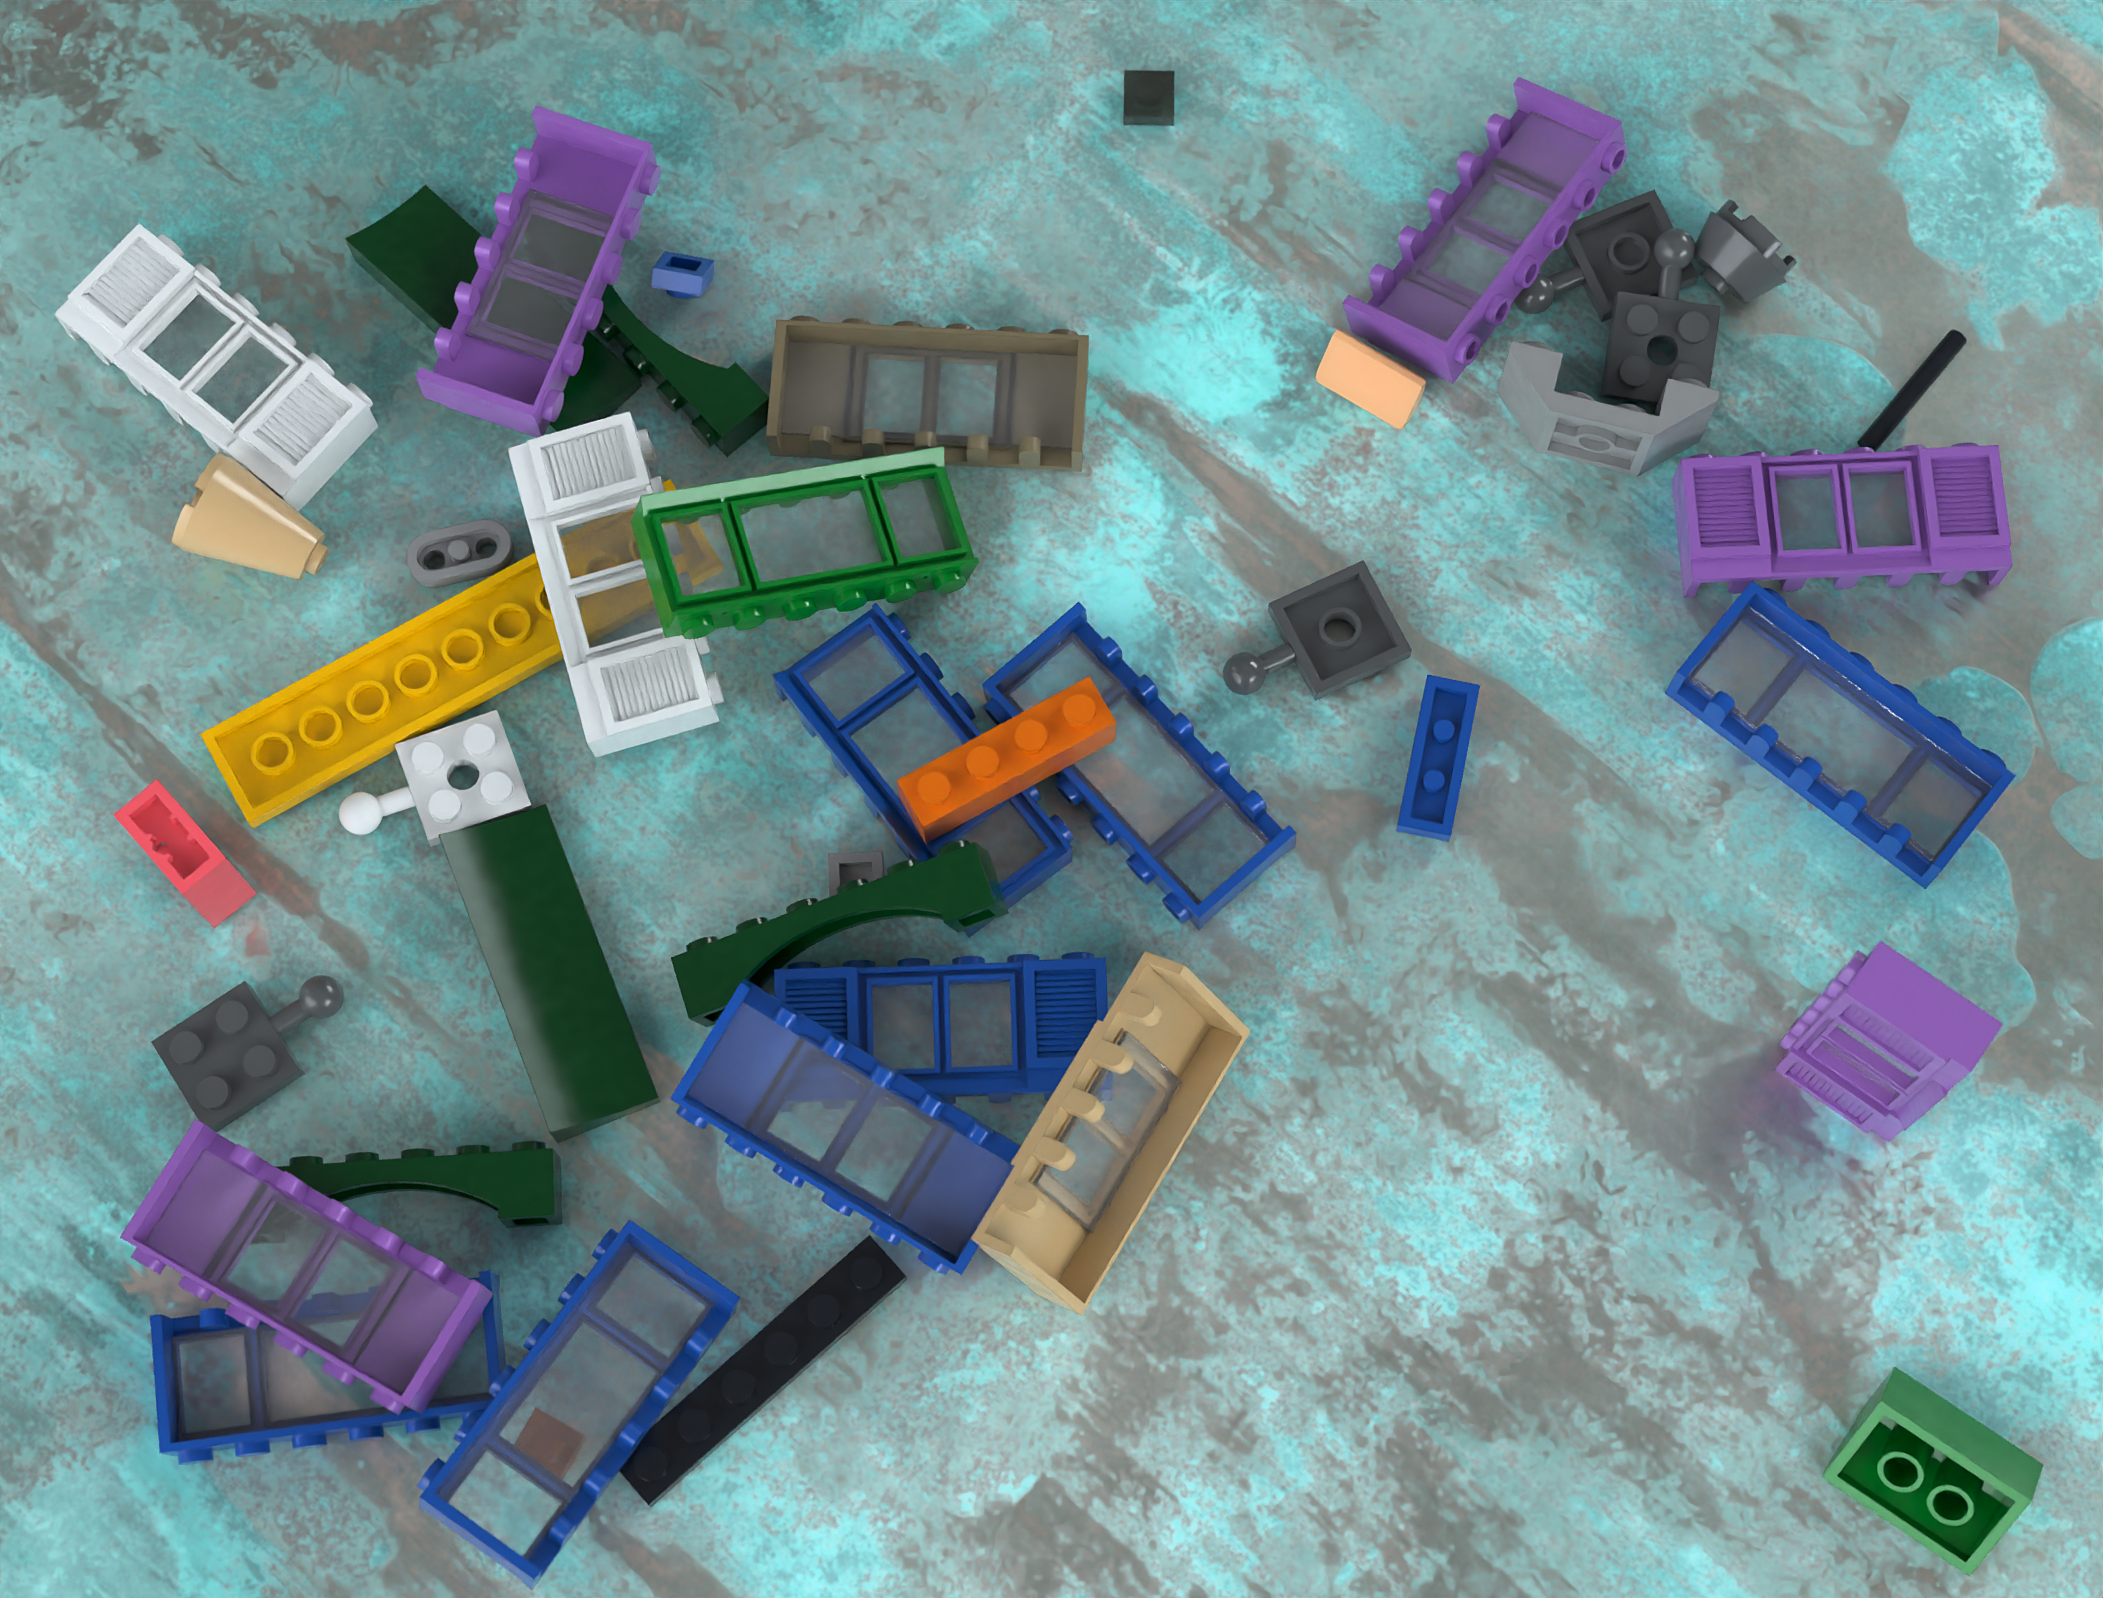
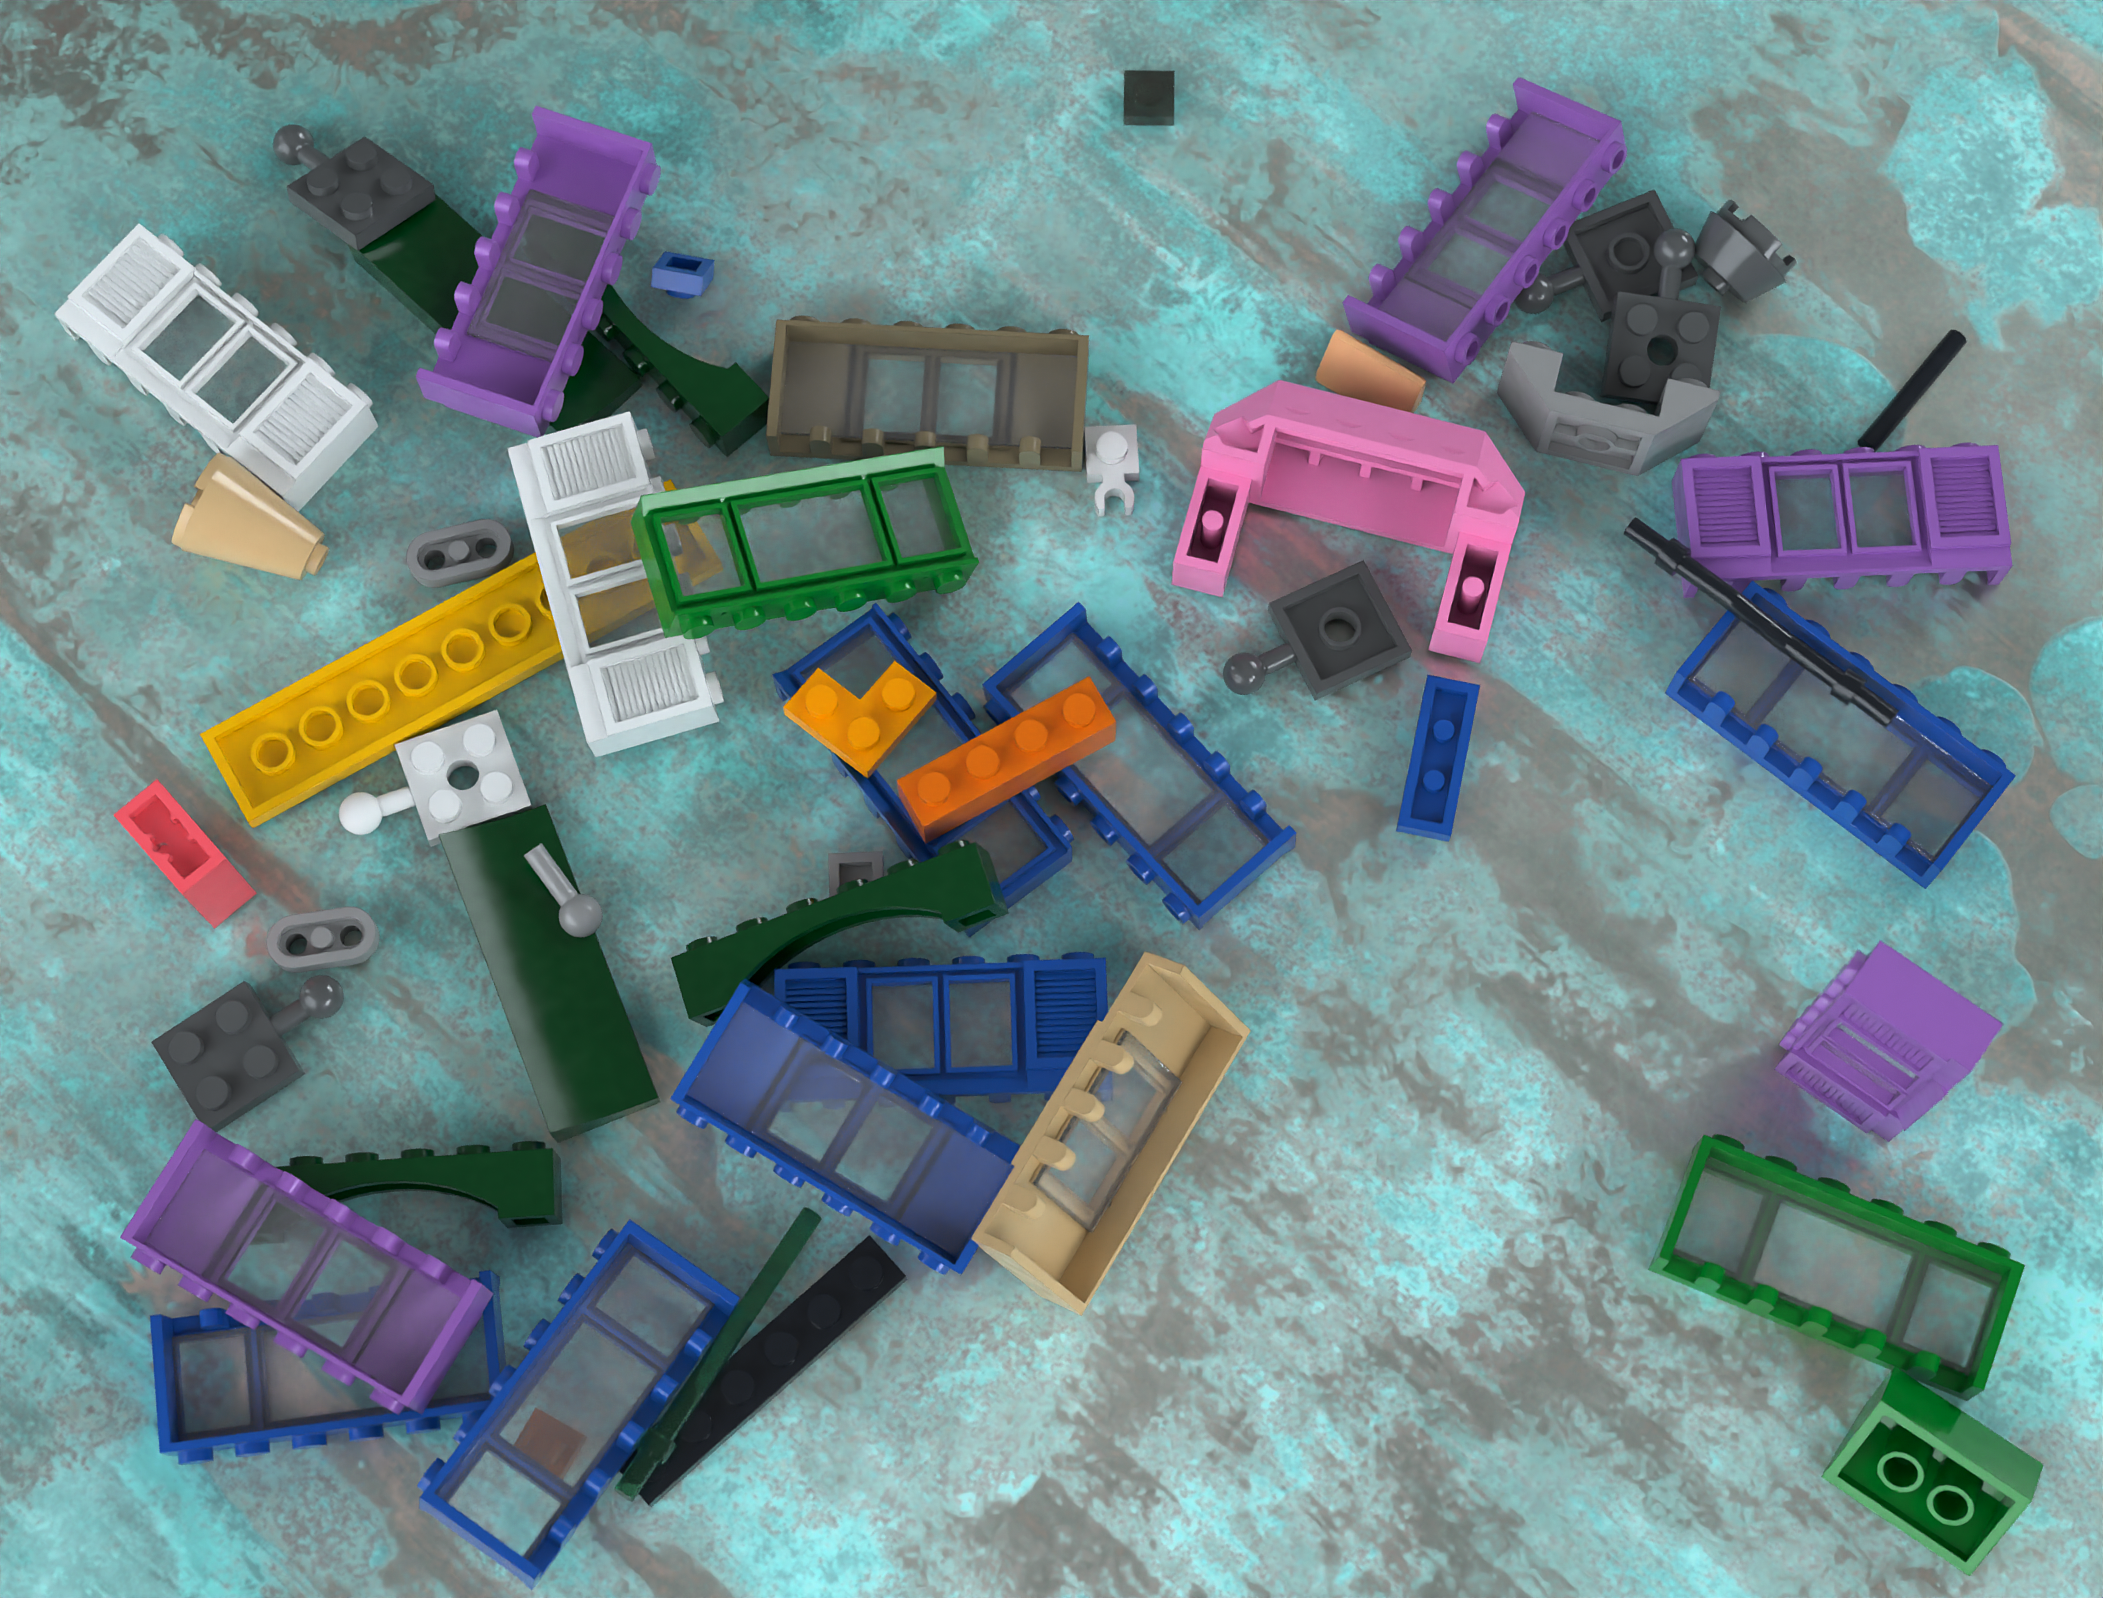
(325, 939): none -> light grey plate
(355, 191): none -> dark grey plate
(578, 913): none -> light grey bar
(657, 1442): none -> clear green bar
(862, 728): none -> light orange plate
(1112, 460): none -> white plate
(1362, 472): none -> bright pink wedge
(1838, 1266): none -> clear window
(1846, 685): none -> black bar

